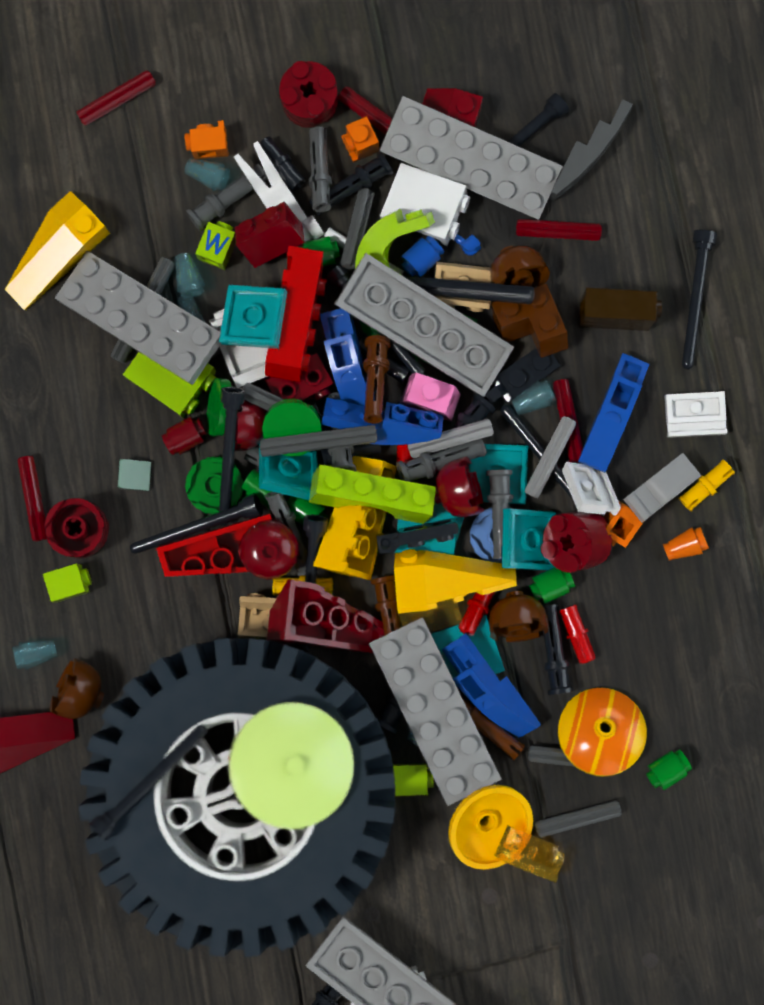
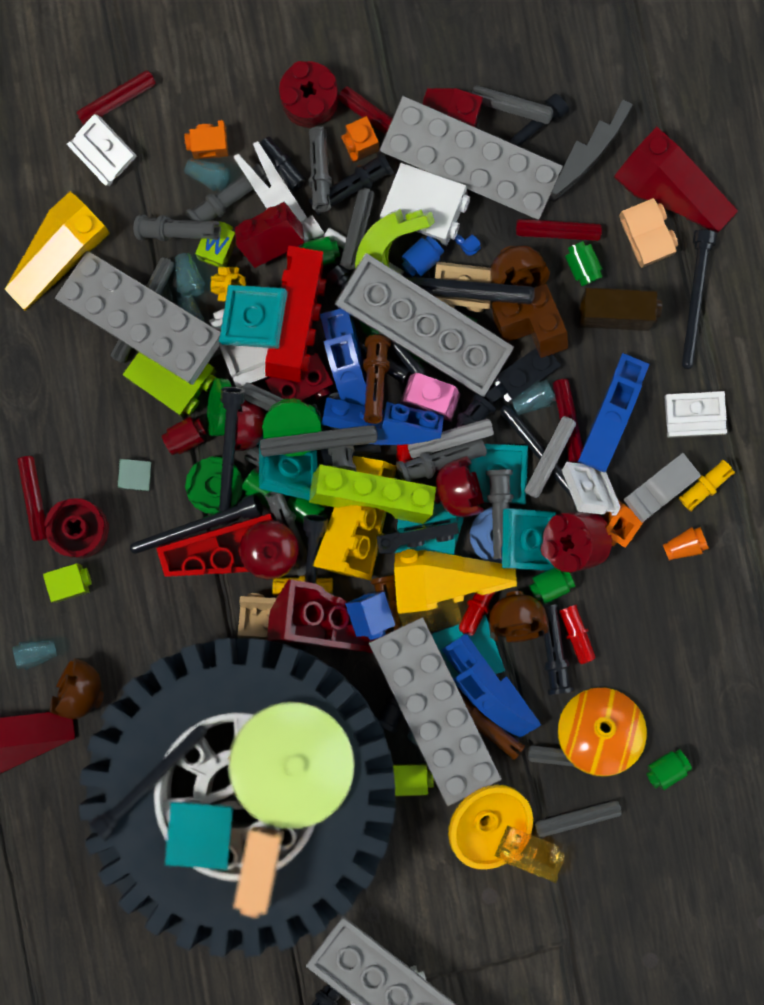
(101, 150): none -> white plate
(164, 228): none -> dark grey pin
(199, 835): none -> teal tile
(225, 277): none -> yellow gear
(258, 871): none -> light nougat brick
(370, 615): none -> blue brick
(514, 105): none -> dark grey axle
(584, 263): none -> green brick
(648, 232): none -> light nougat brick
(669, 176): none -> dark red wedge

